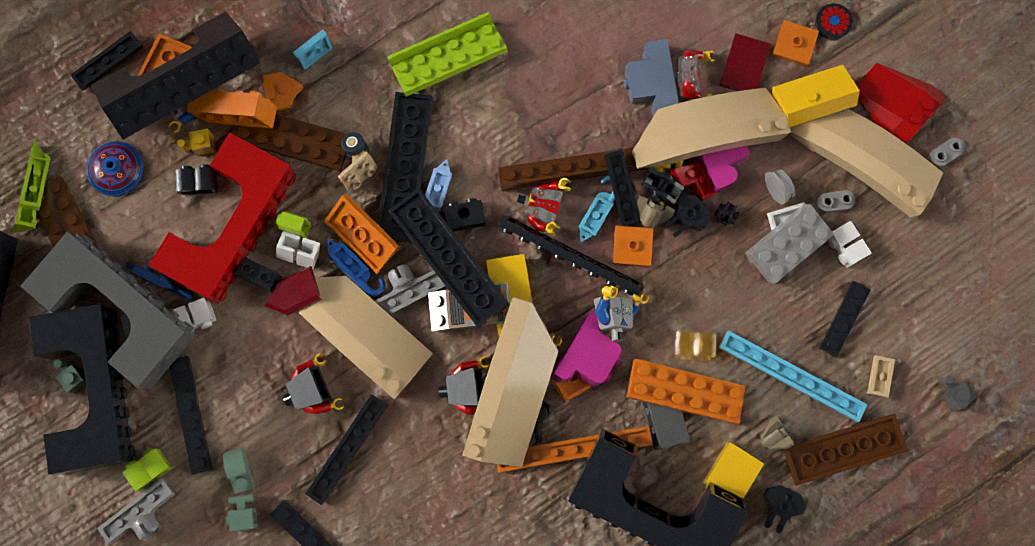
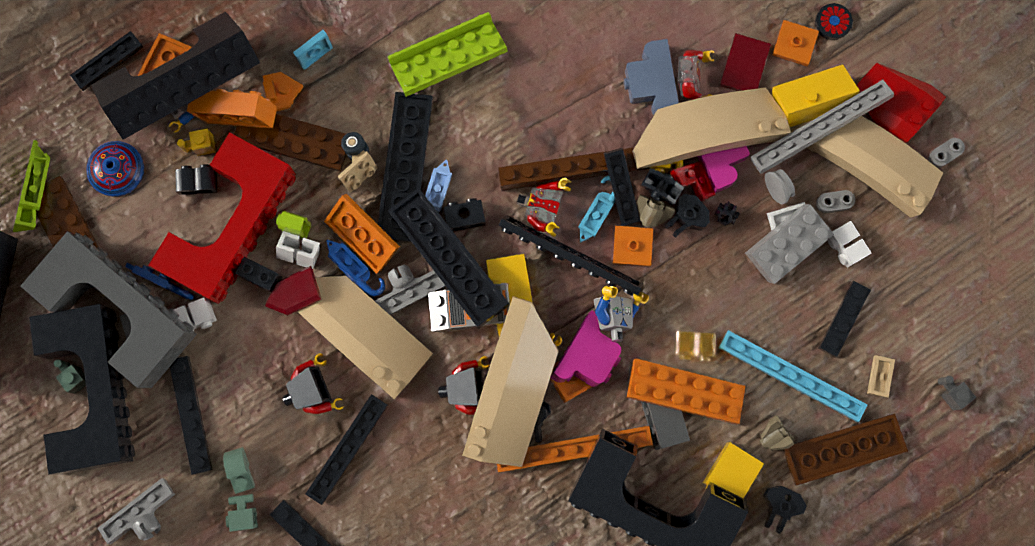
(147, 469): lime brick -> none
(822, 126): none -> light grey plate

